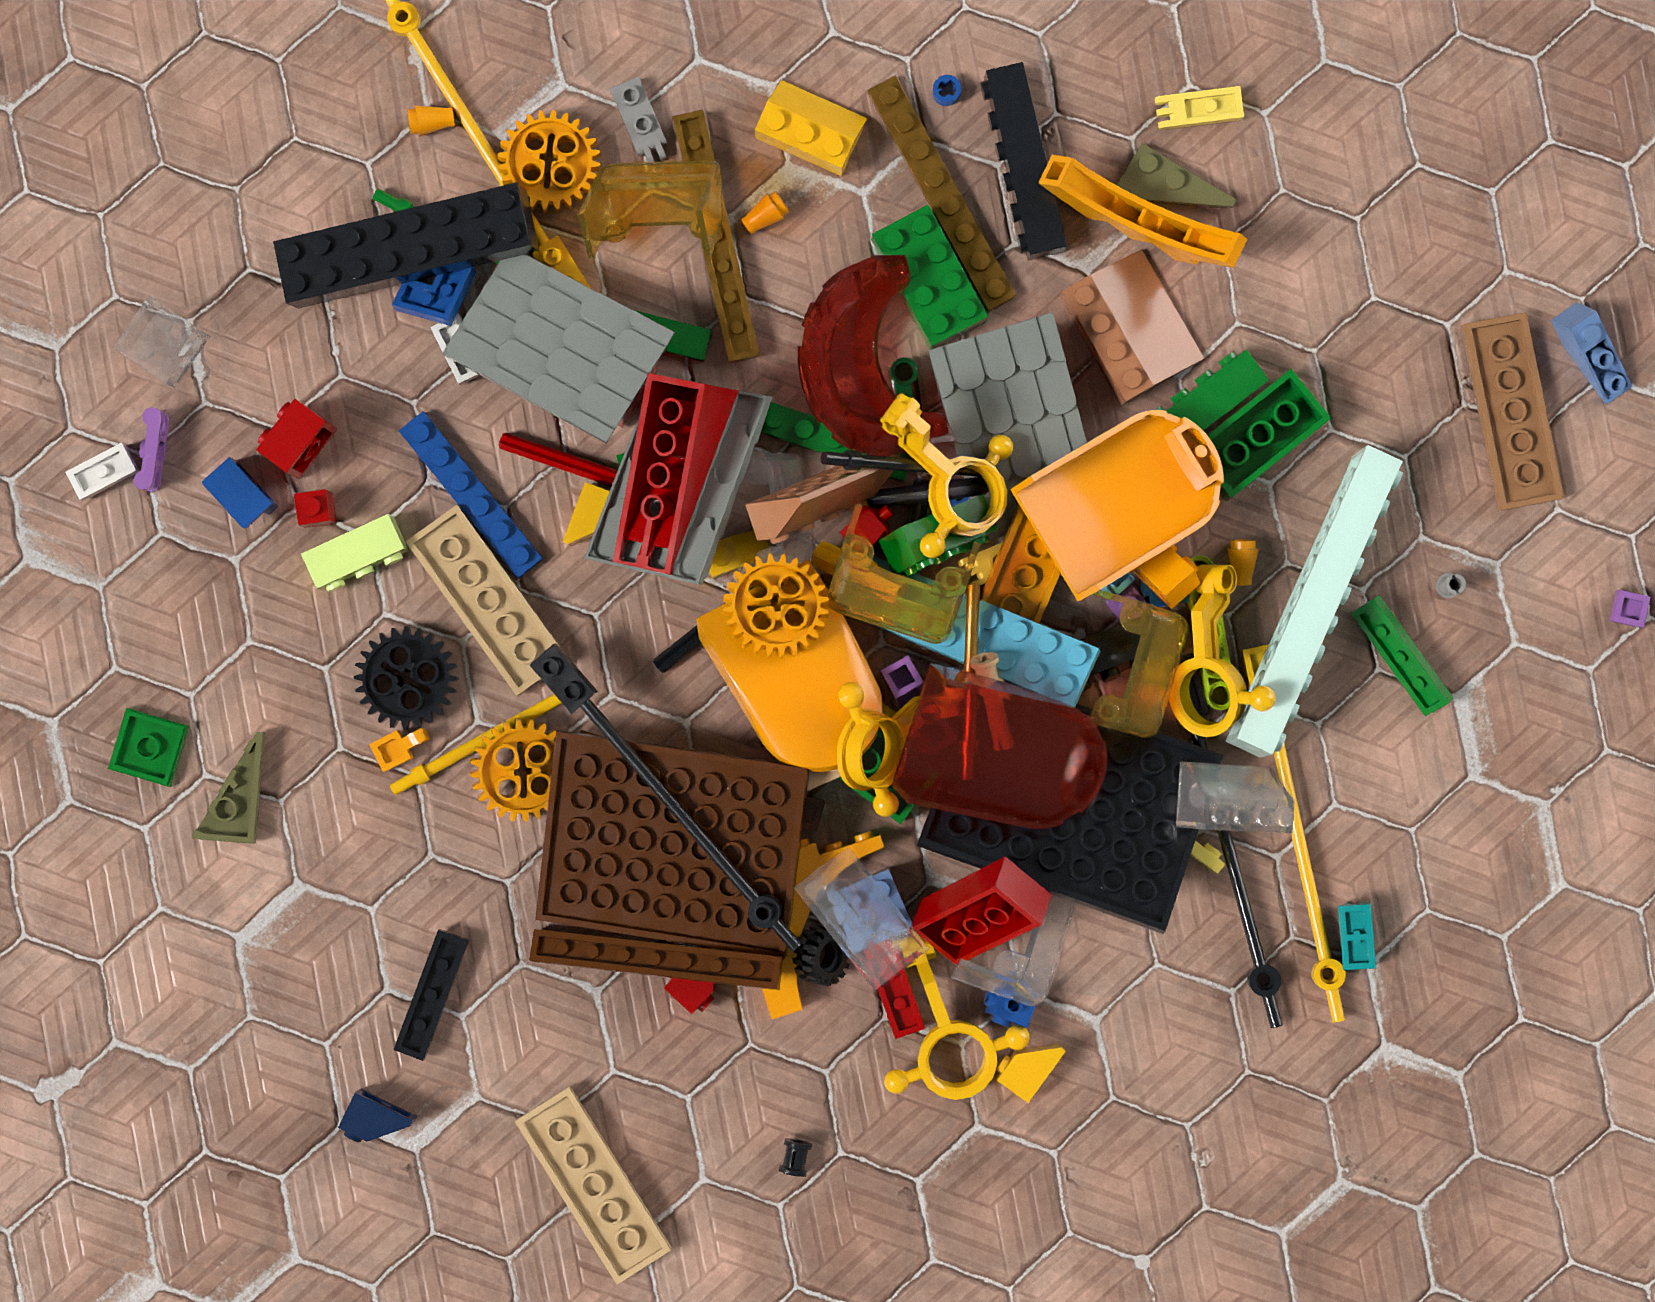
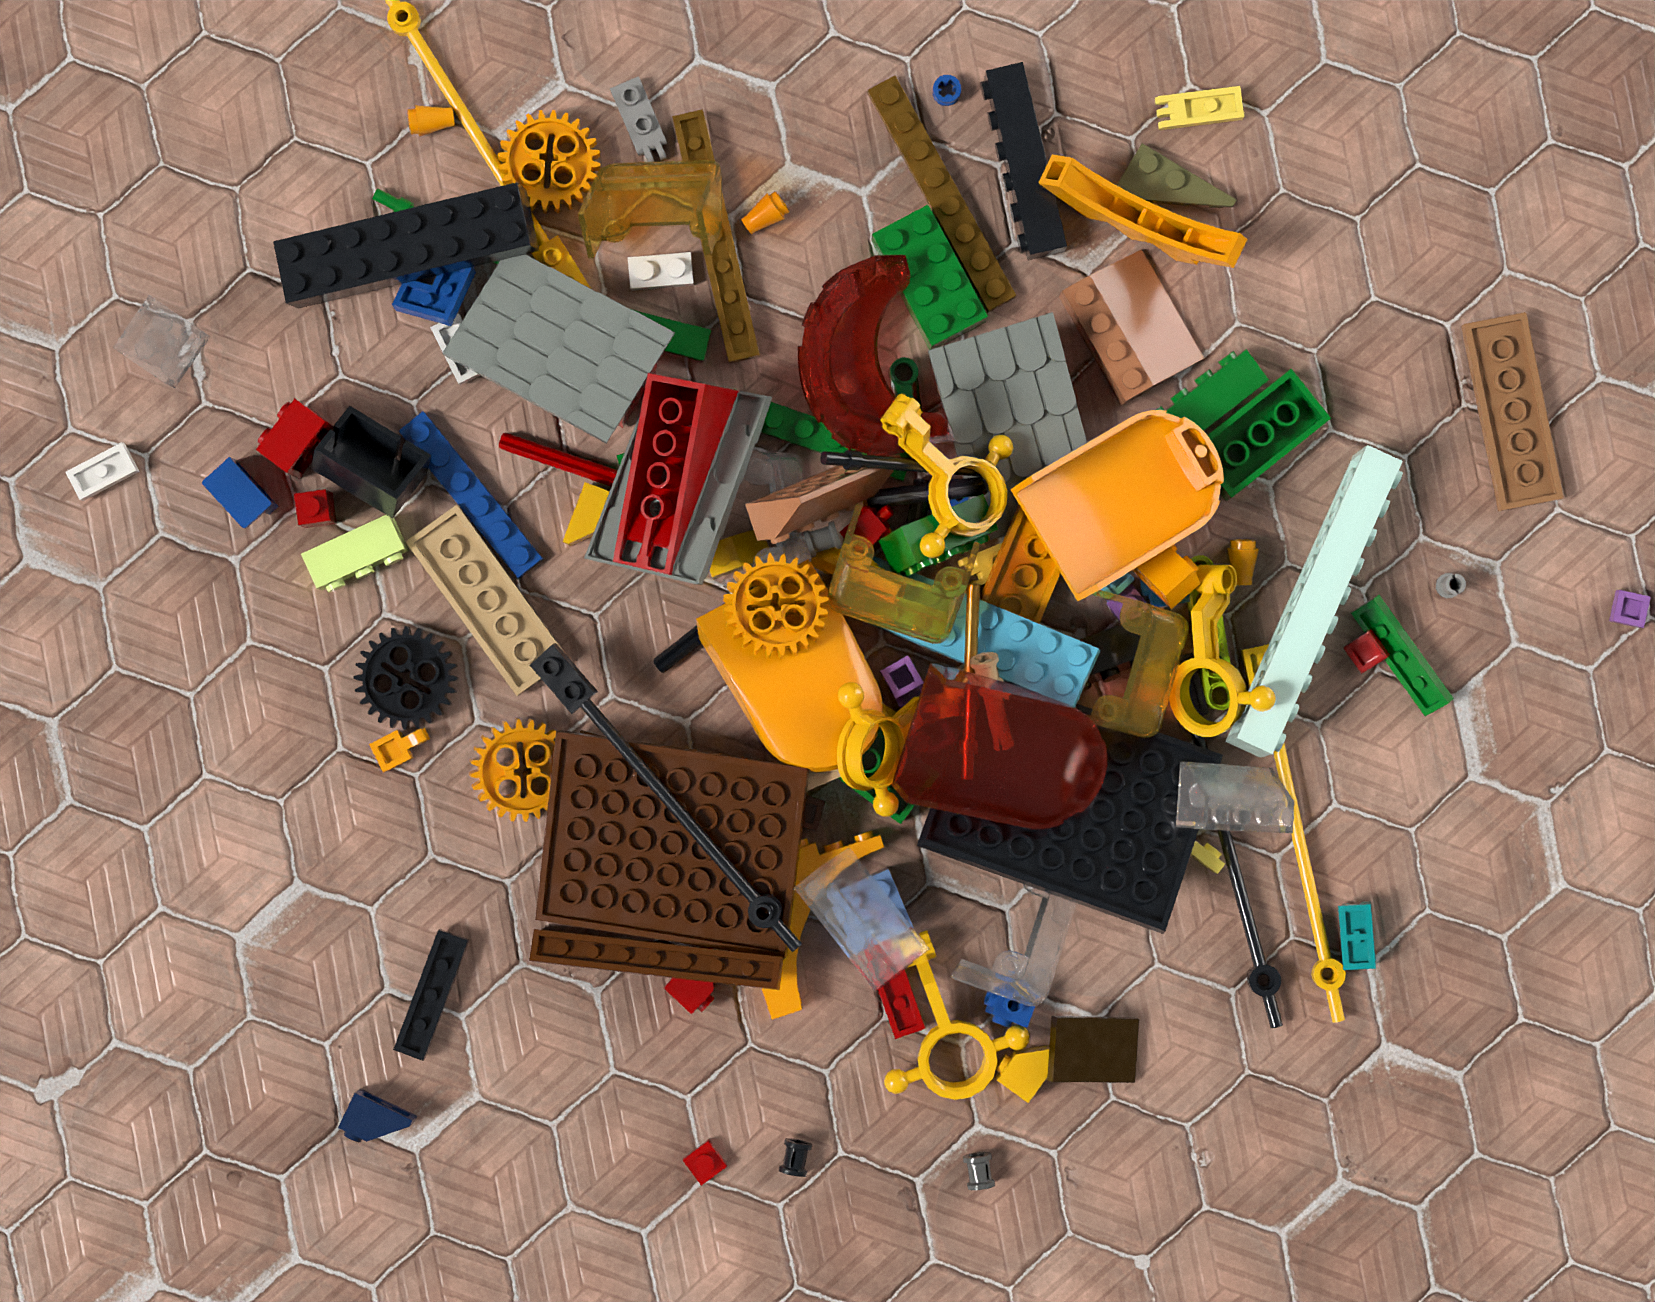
(148, 747): green tile -> none
(152, 450): medium lavender plate -> none
(236, 808): olive wing -> none
(367, 462): none -> black piece
(422, 773): yellow bar -> none
(593, 1185): tan plate -> none
(660, 271): none -> white plate
(704, 1162): none -> red plate
(809, 127): yellow slope -> none
(809, 954): black tyre -> none
(822, 539): none -> dark grey bush
(979, 1170): none -> dark grey bush
(981, 911): red brick -> none
(1093, 1049): none -> dark brown tile
(1366, 651): none -> red tile
(1592, 350): medium blue slope -> none

